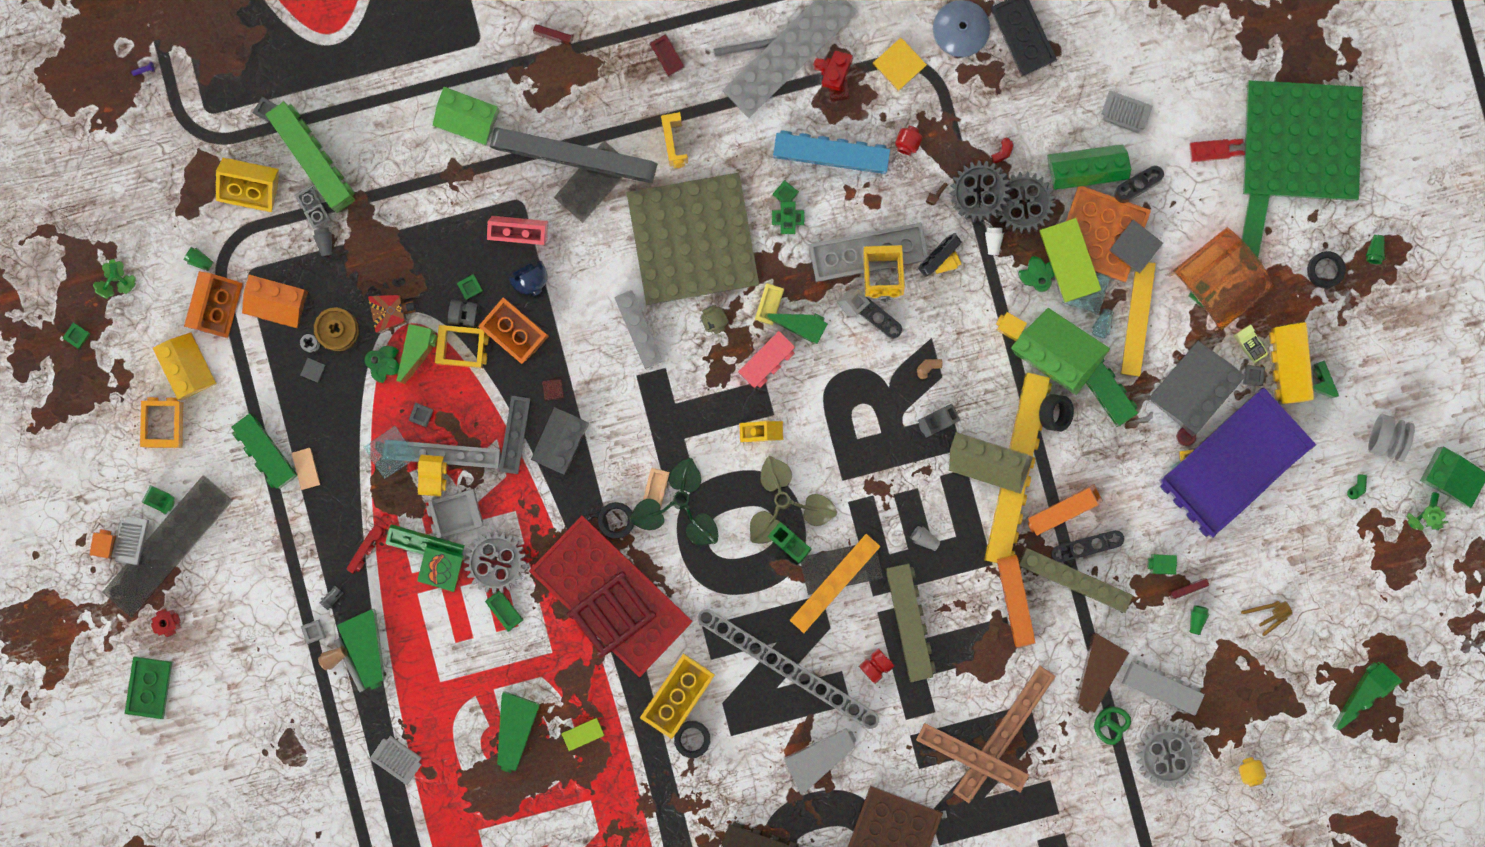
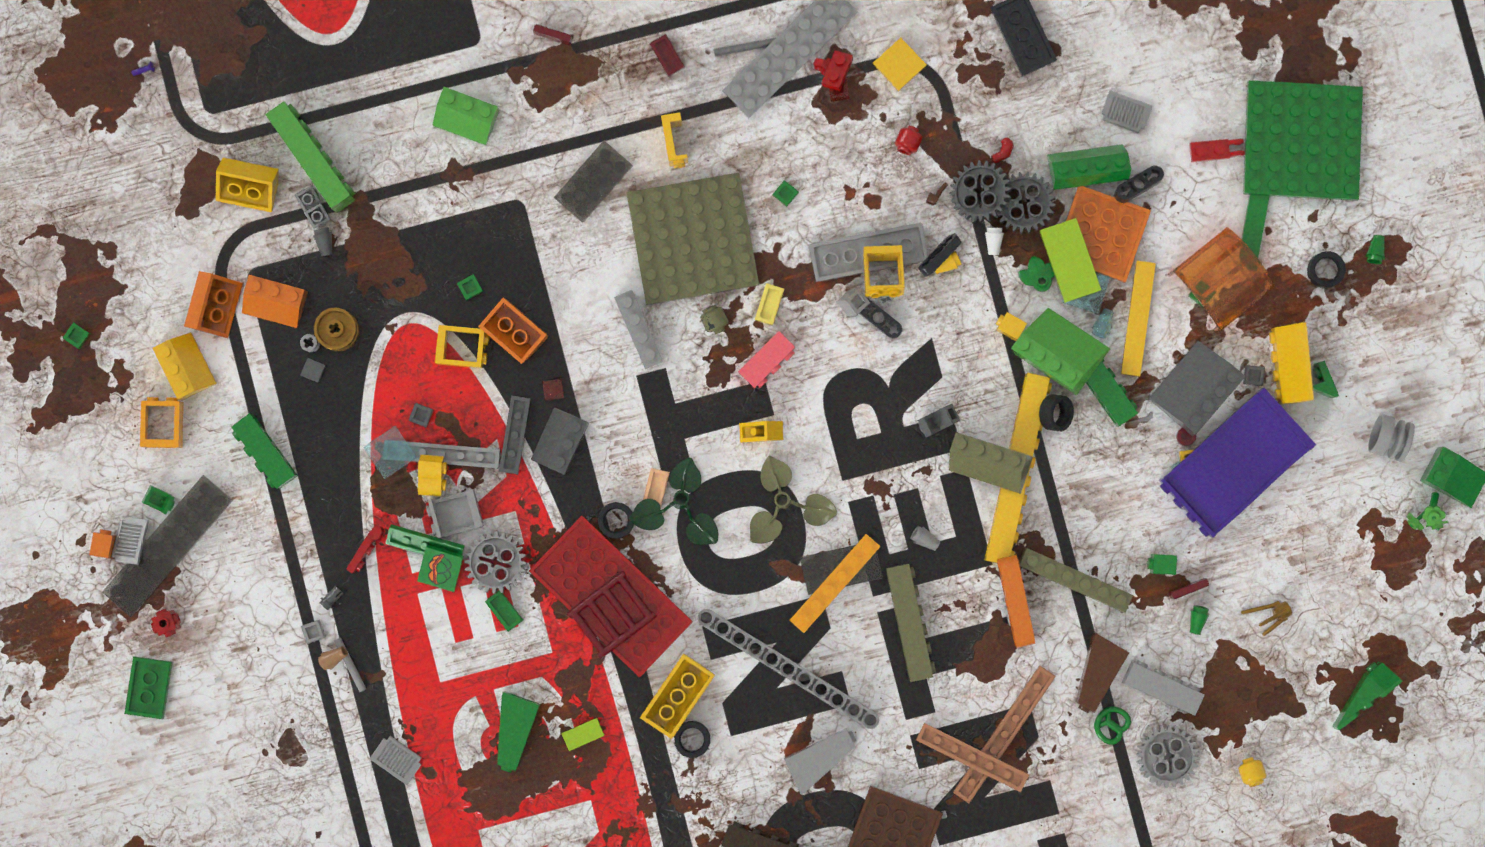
(113, 272): bright green plant -> none
(198, 259): green cone -> none
(264, 107): dark grey tile -> none
(306, 468): light nougat tile -> none
(364, 647): green slope -> none
(385, 365): green plate -> none
(389, 311): torso -> none
(417, 347): bright green slope -> none
(456, 311): dark grey wheel -> none
(517, 230): coral brick -> none
(529, 279): dark blue cylinder -> none
(573, 155): dark grey beam -> none
(788, 217): green piece -> none
(789, 542): green brick -> none
(806, 326): green slope -> none
(831, 153): dark azure brick -> none
(876, 666): red wheel -> none
(928, 364): medium nougat arm -> none
(960, 41): sand blue dish -> none
(1065, 510): orange slope -> none
(1088, 549): black beam -> none
(1136, 246): dark grey tile -> none
(1250, 344): yellowish green leg -> none
(1359, 489): green arm -> none

